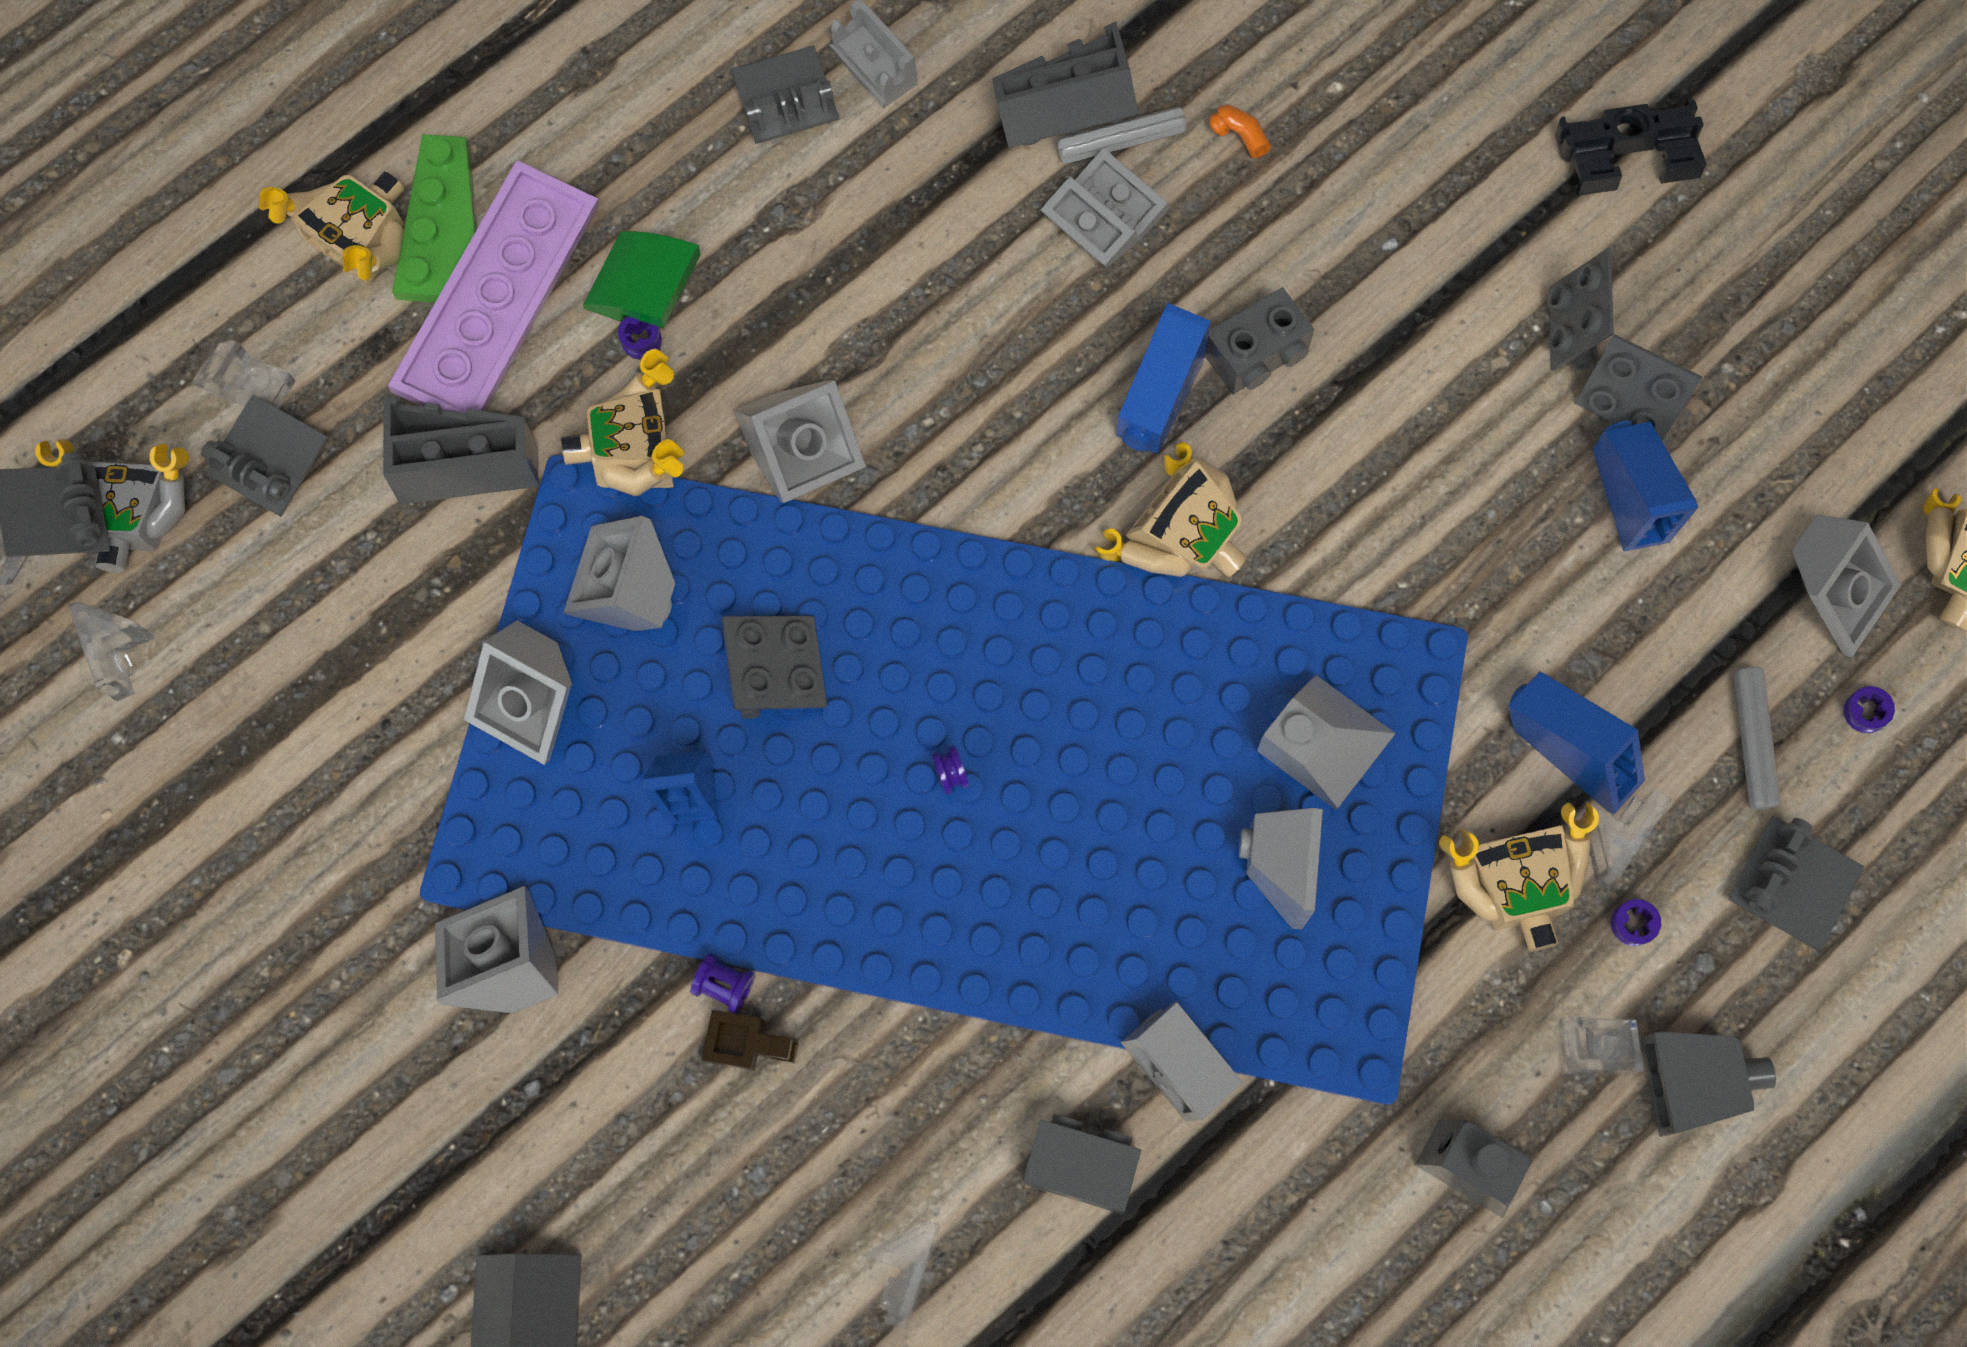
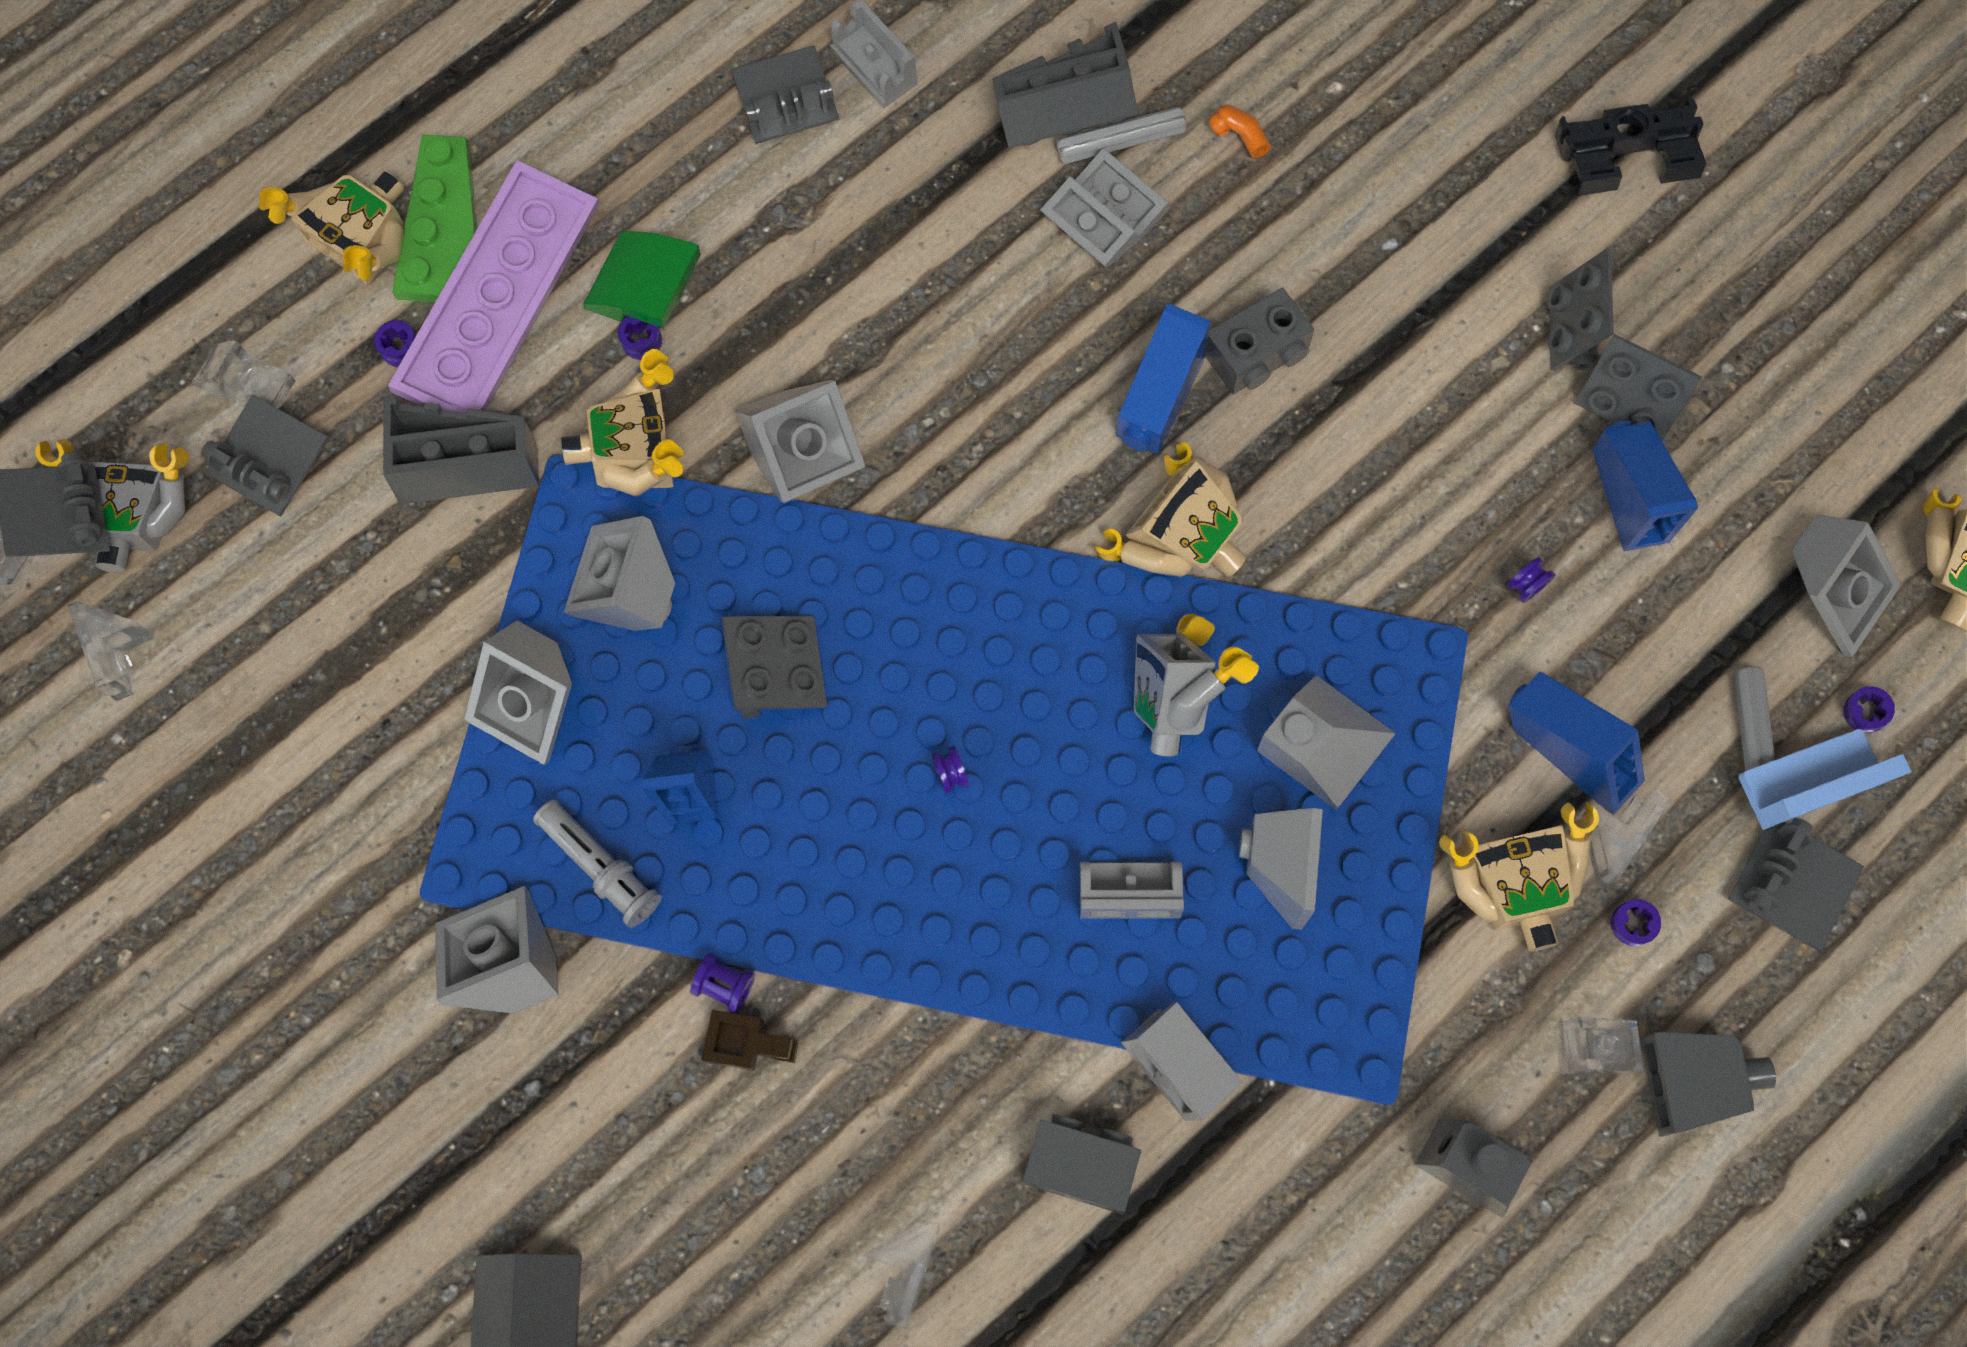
(386, 334): none -> dark purple bush
(611, 877): none -> light grey pin
(1131, 890): none -> light grey hinge
(1180, 680): none -> light grey torso
(1531, 580): none -> dark purple bush
(1817, 778): none -> light blue panel

